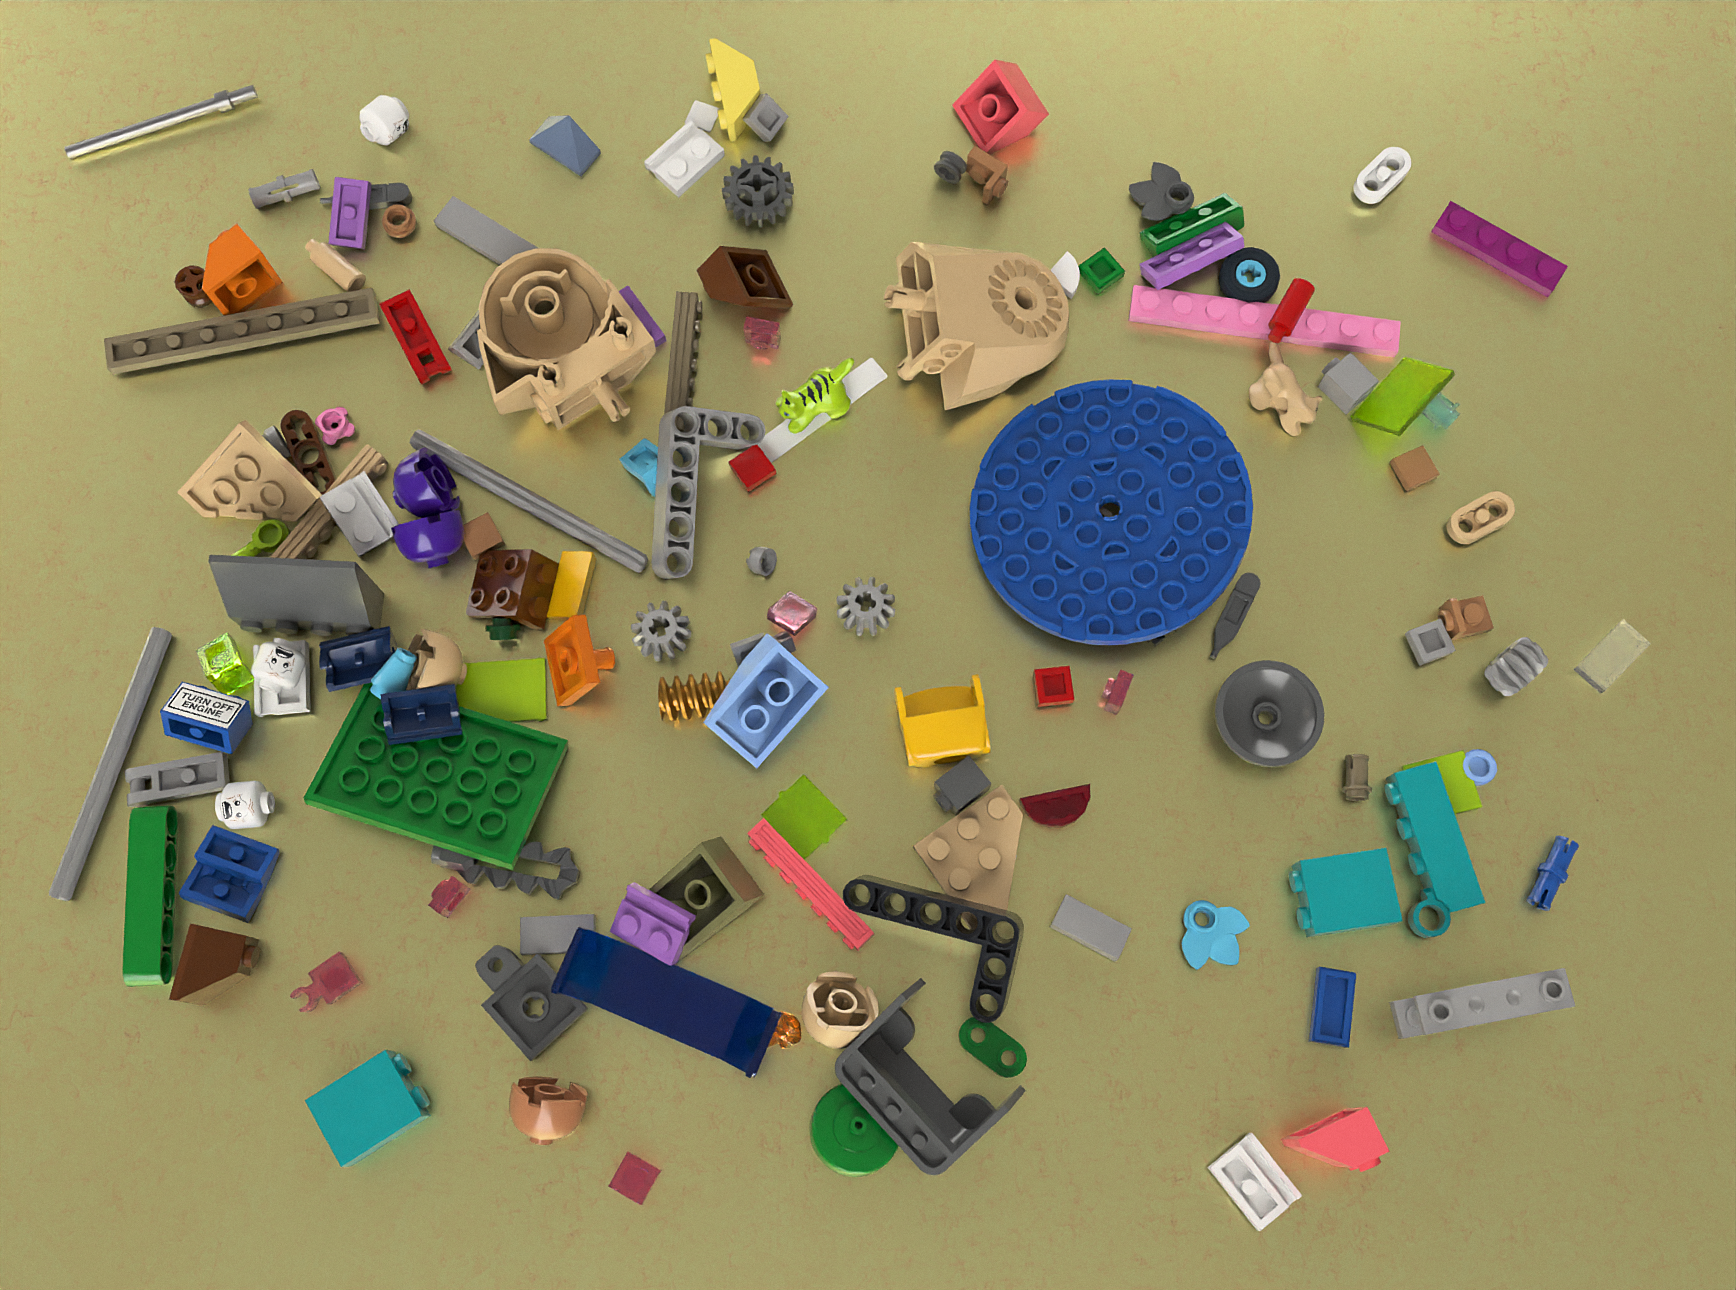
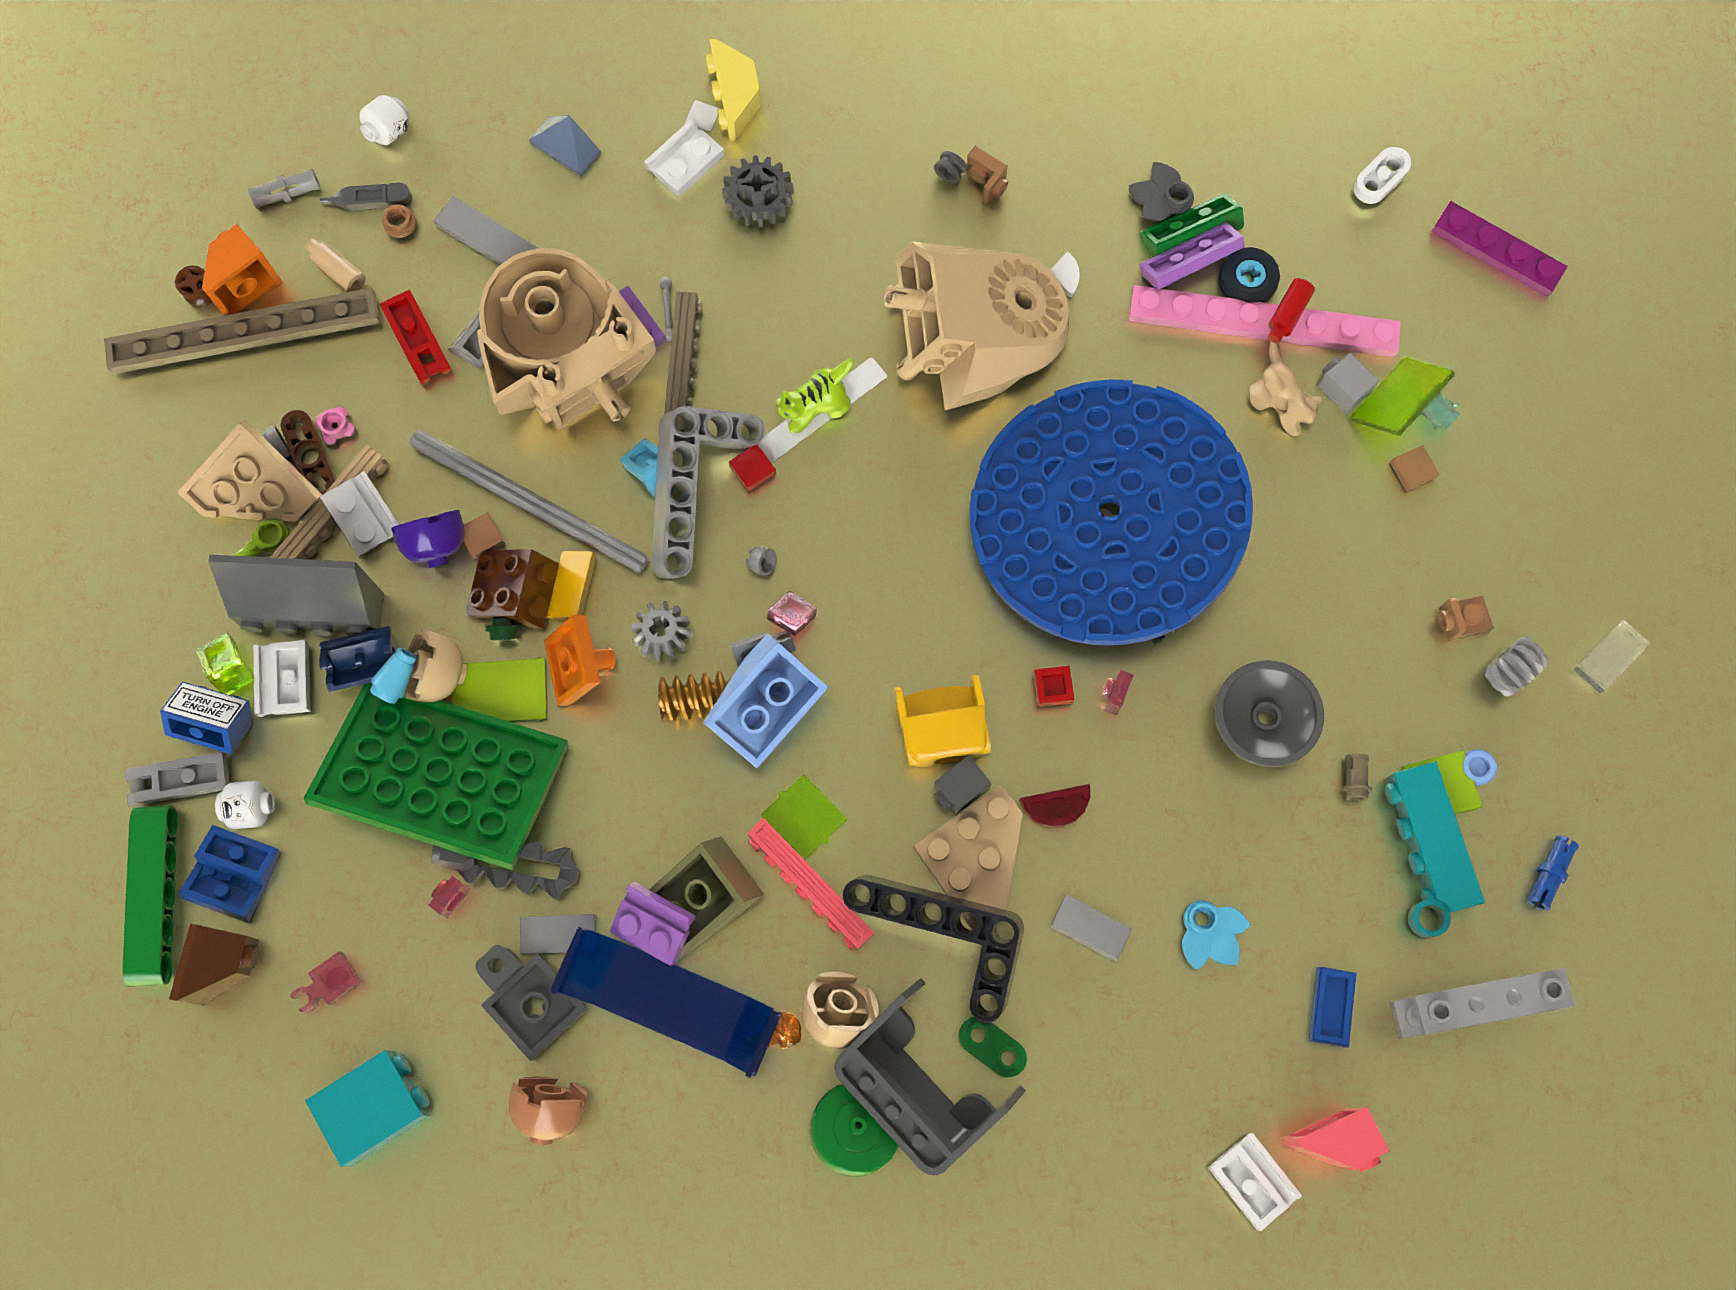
(110, 764): light grey axle -> none
(222, 101): flat silver bar -> none
(278, 665): white head -> none
(349, 213): medium lavender plate -> none
(421, 714): dark blue hinge -> none
(424, 485): dark purple cylinder -> none
(635, 1178): clear pink plate -> none
(665, 284): none -> light grey hinge
(743, 278): reddish brown slope -> none
(762, 333): clear pink plate -> none
(765, 117): light grey plate -> none
(854, 599): light grey gear -> none
(1000, 107): coral slope -> none
(1101, 270): green tile -> none
(1235, 611): dark grey piece -> none
(1345, 892): teal brick -> none
(1430, 642): light grey plate -> none
(1478, 519): tan plate -> none

